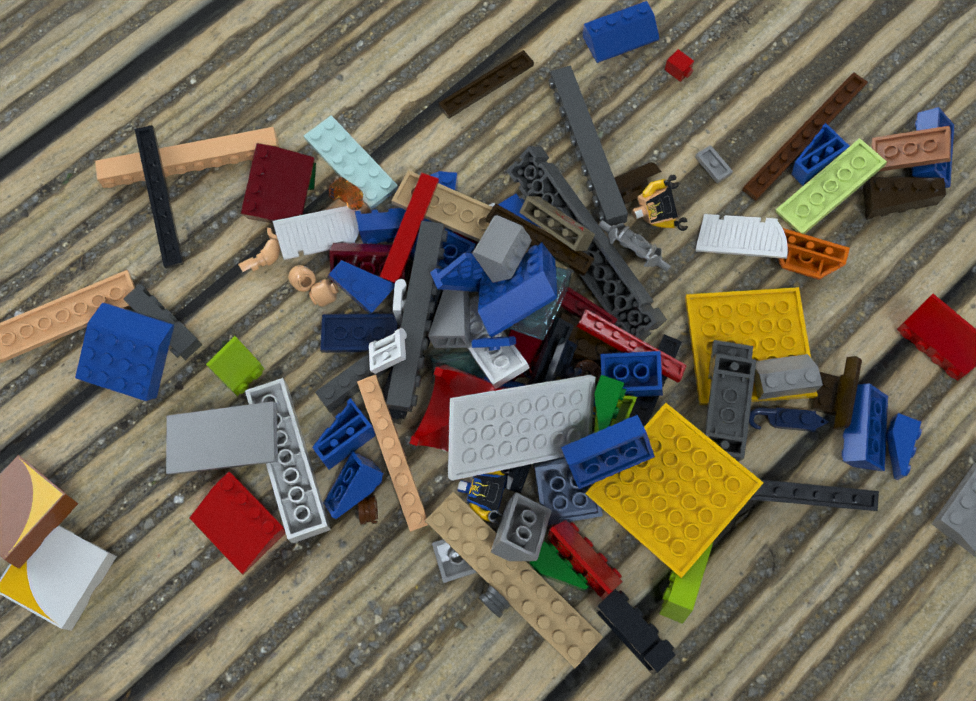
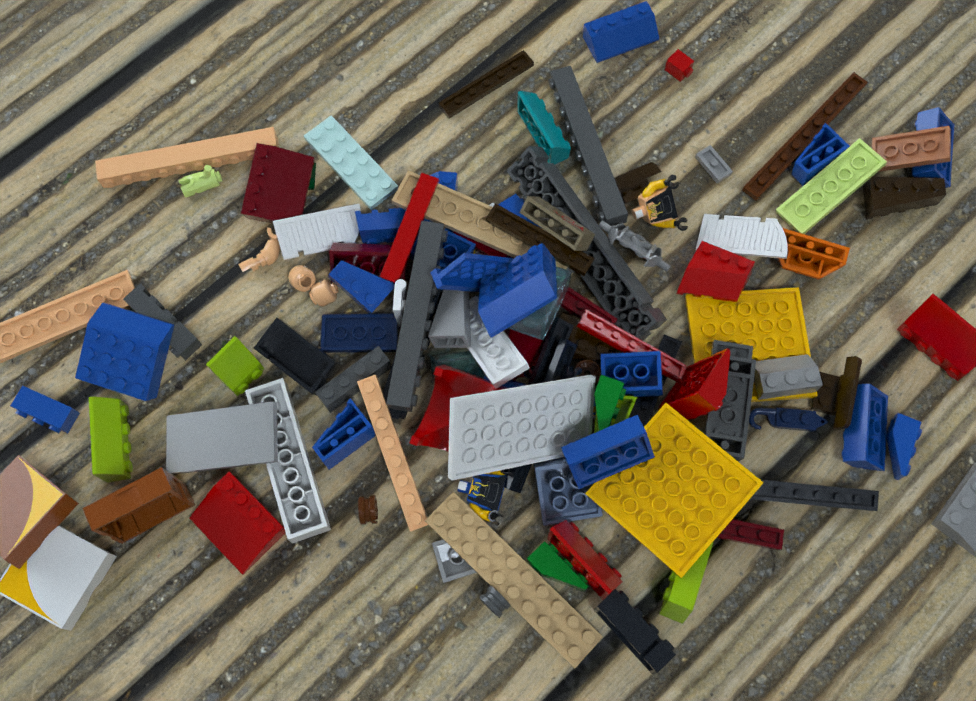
(44, 410): none -> blue brick
(110, 439): none -> lime slope
(139, 506): none -> dark orange tile
(159, 197): black plate -> none
(200, 181): none -> yellowish green piece
(297, 356): none -> black piece
(346, 192): clear orange leg -> none
(353, 484): blue slope -> none
(387, 351): white plate -> none
(493, 343): blue plate -> none
(501, 248): light grey slope -> none
(521, 530): light grey slope -> none
(542, 127): none -> teal slope
(701, 386): none -> red slope
(716, 273): none -> red wedge
(753, 534): none -> dark red plate

